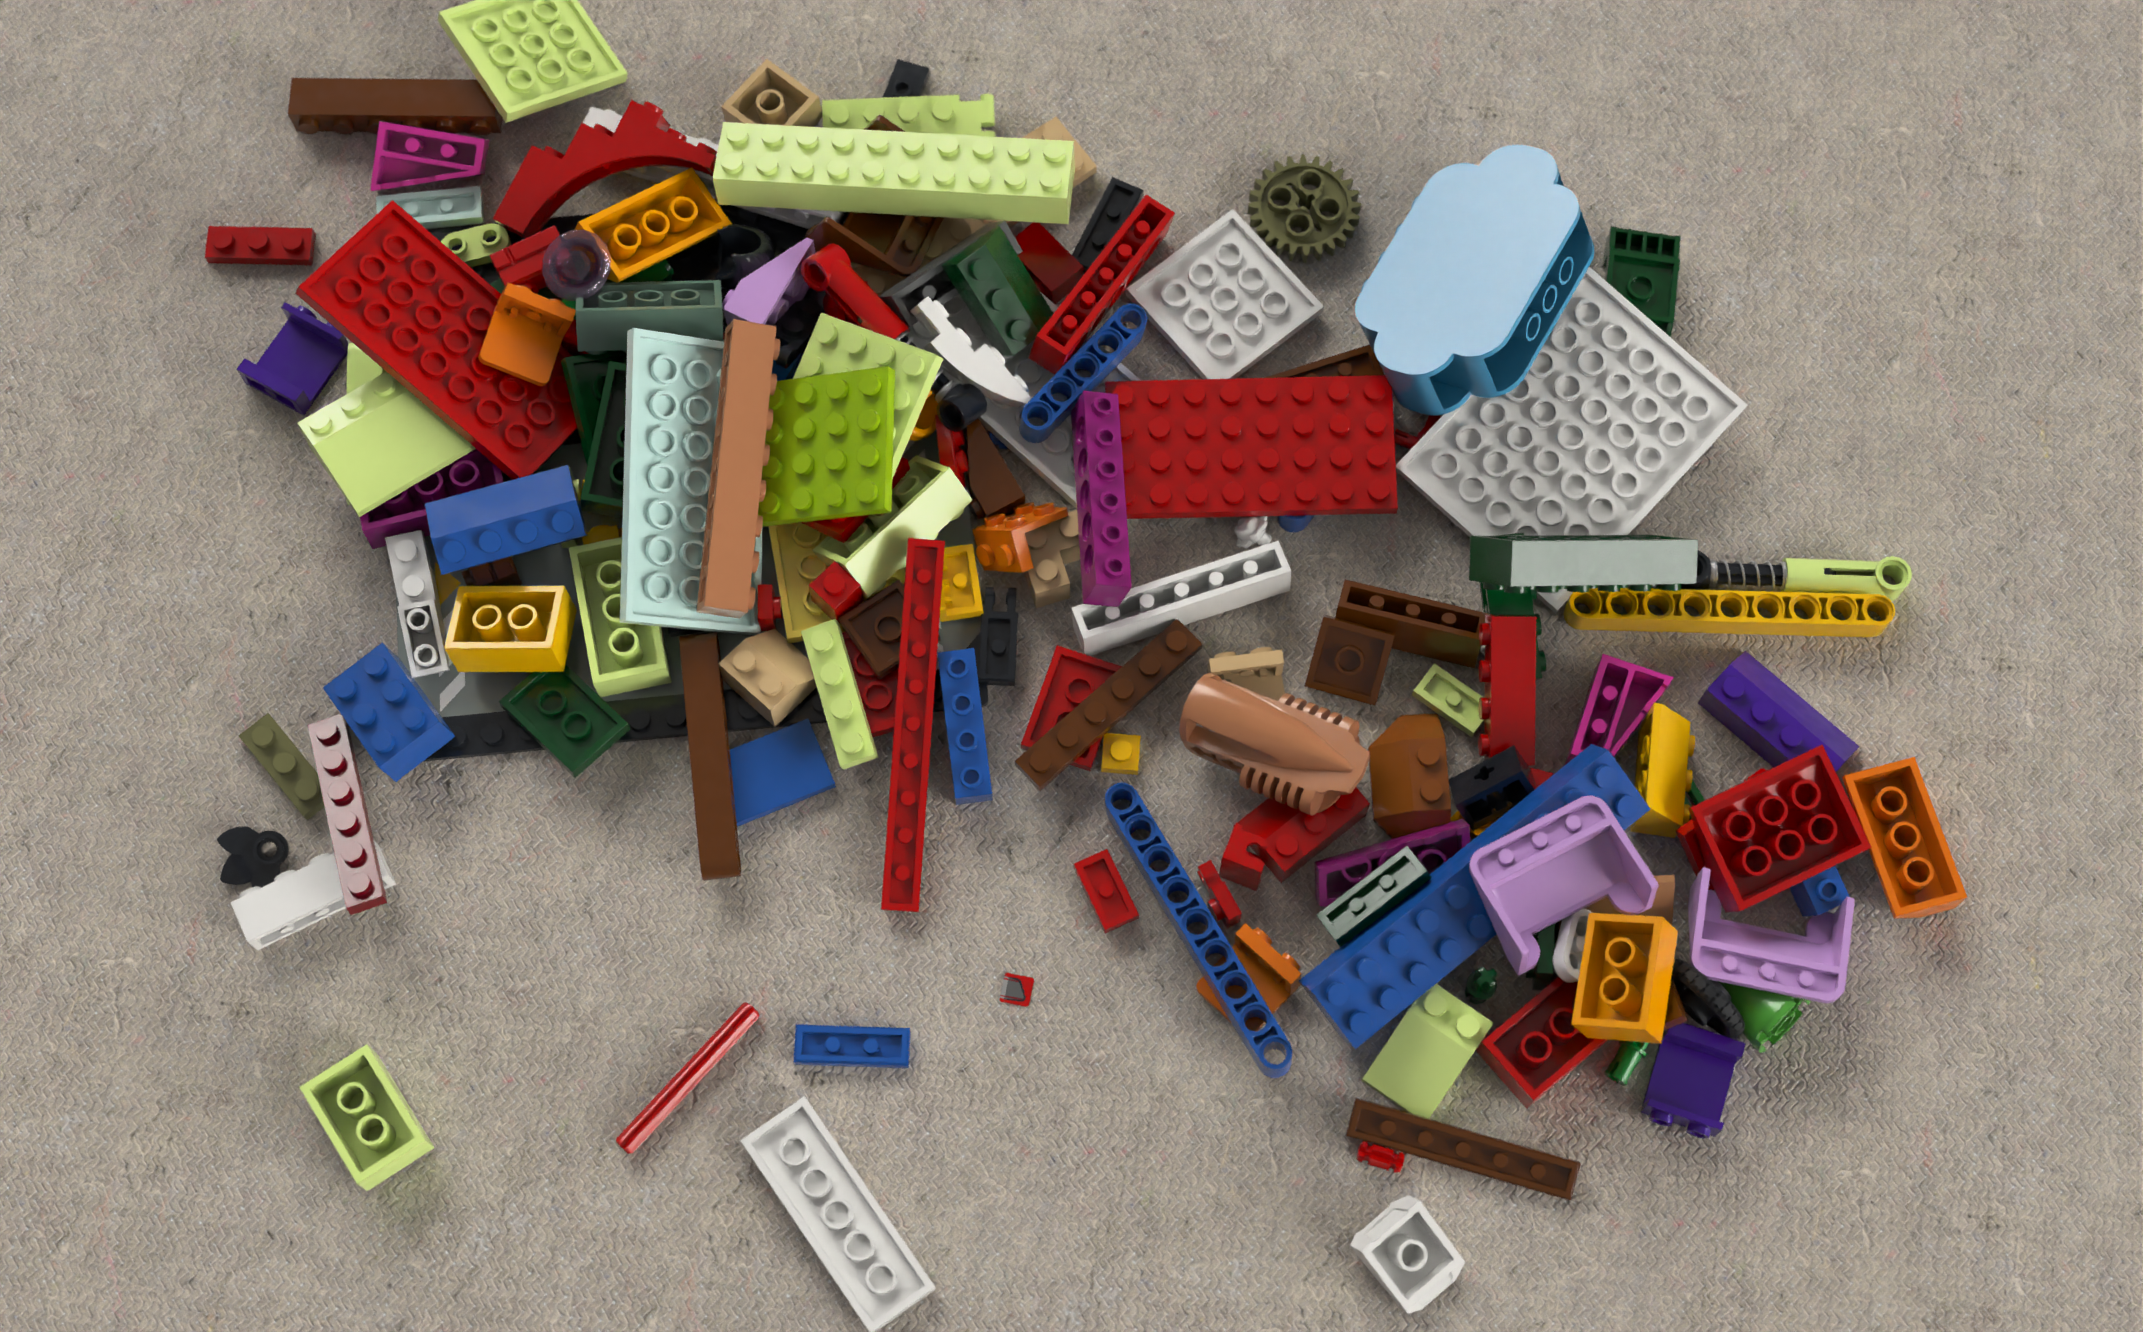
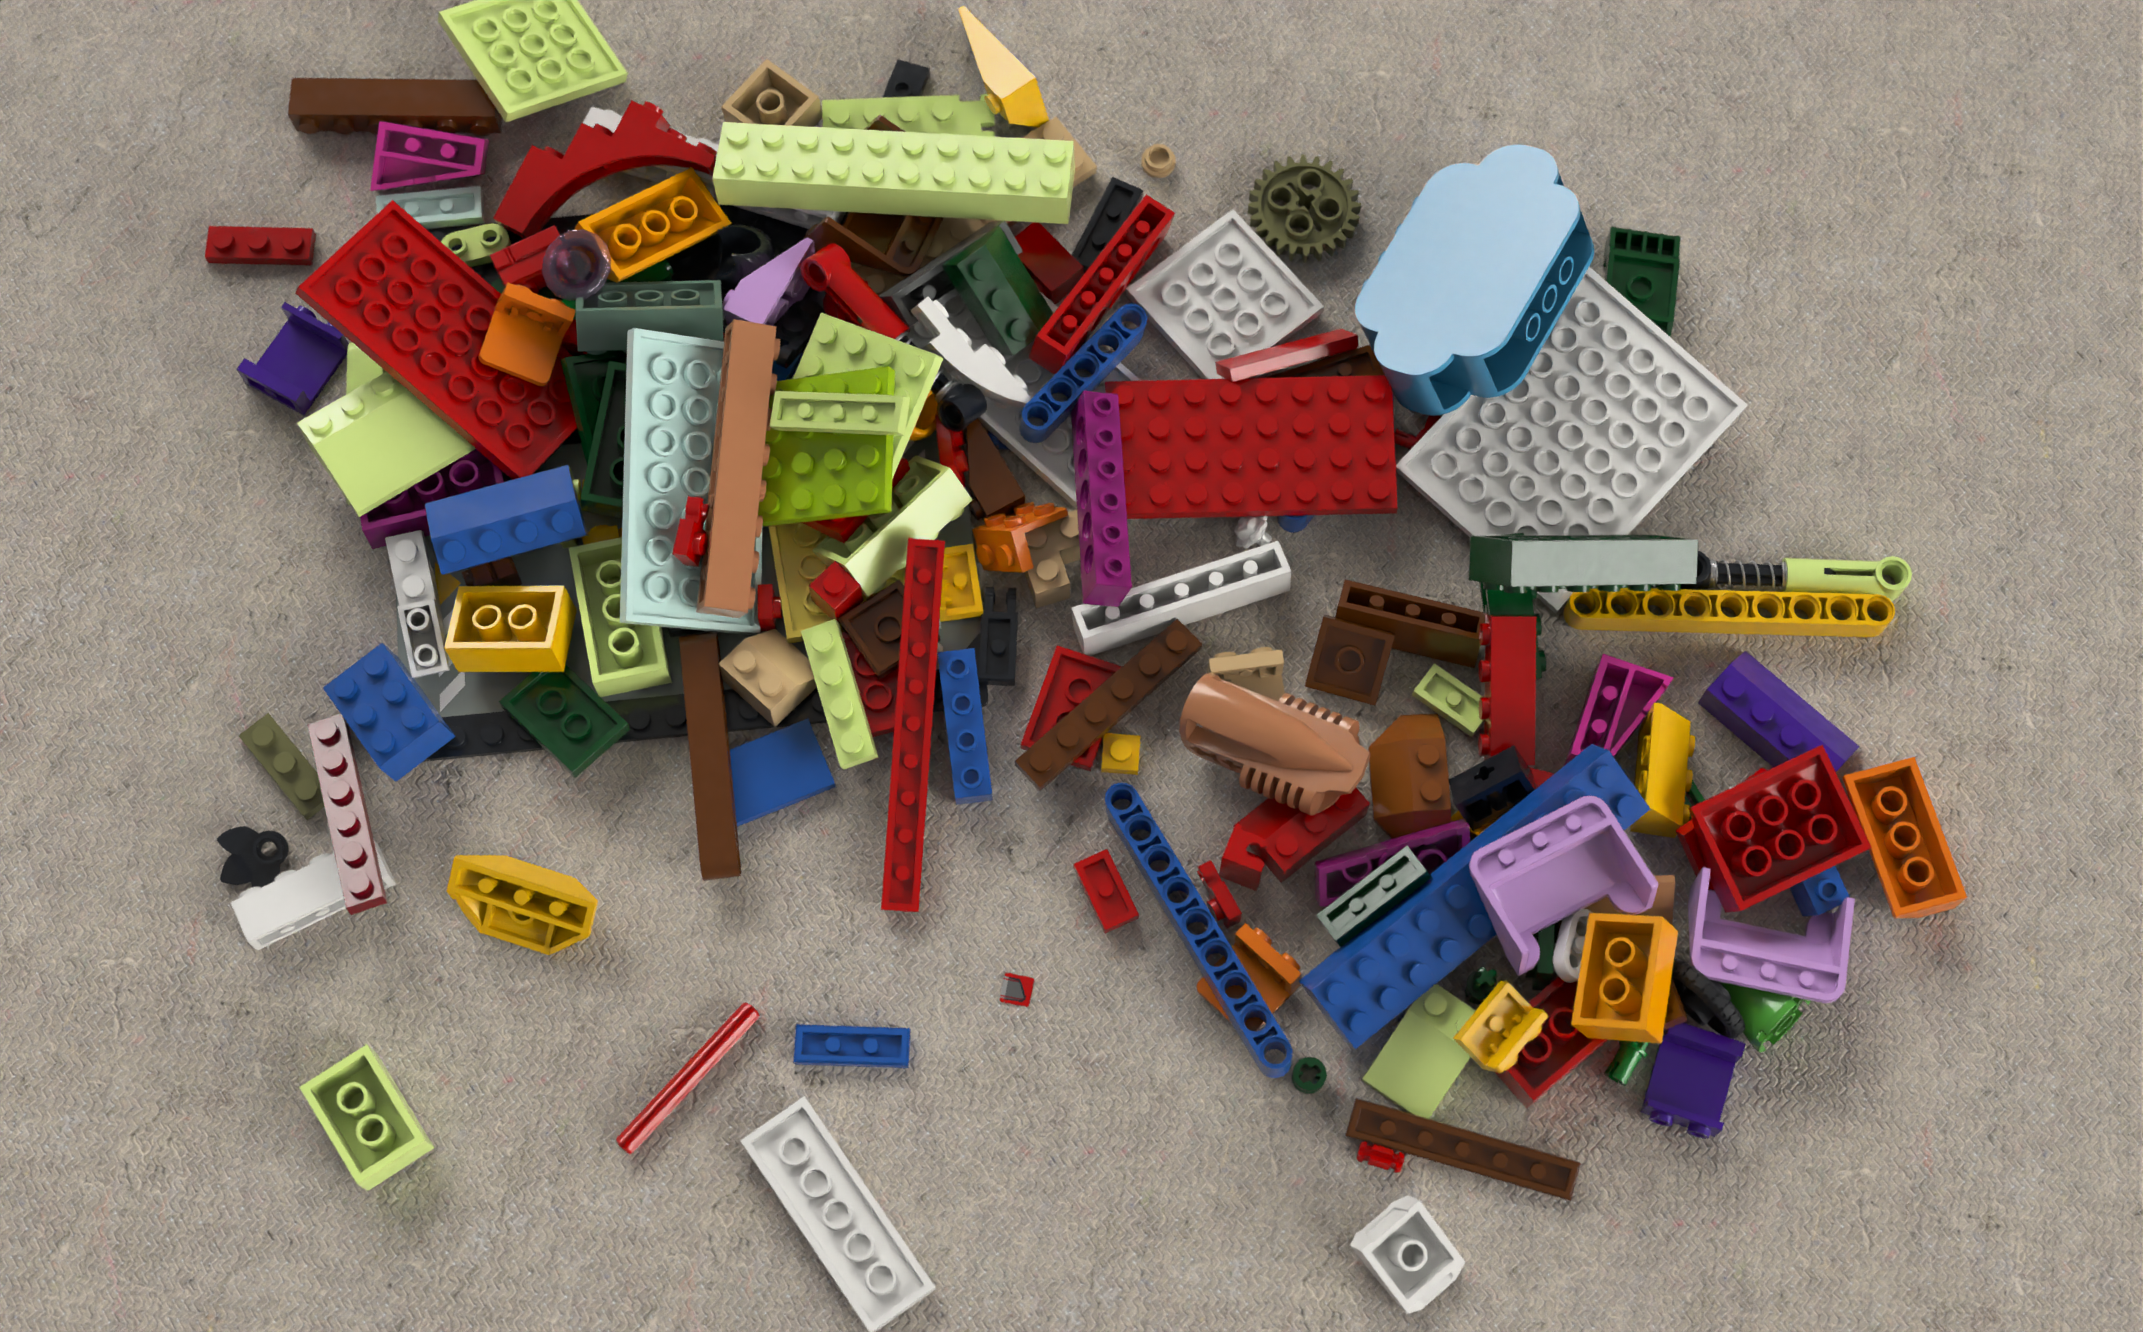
(522, 902): none -> yellow wedge
(691, 537): none -> red plate
(840, 413): none -> yellowish green plate
(1008, 83): none -> yellow wedge
(1158, 161): none -> tan plate
(1286, 355): none -> tile
(1308, 1087): none -> dark green bush
(1500, 1028): none -> yellow bracket

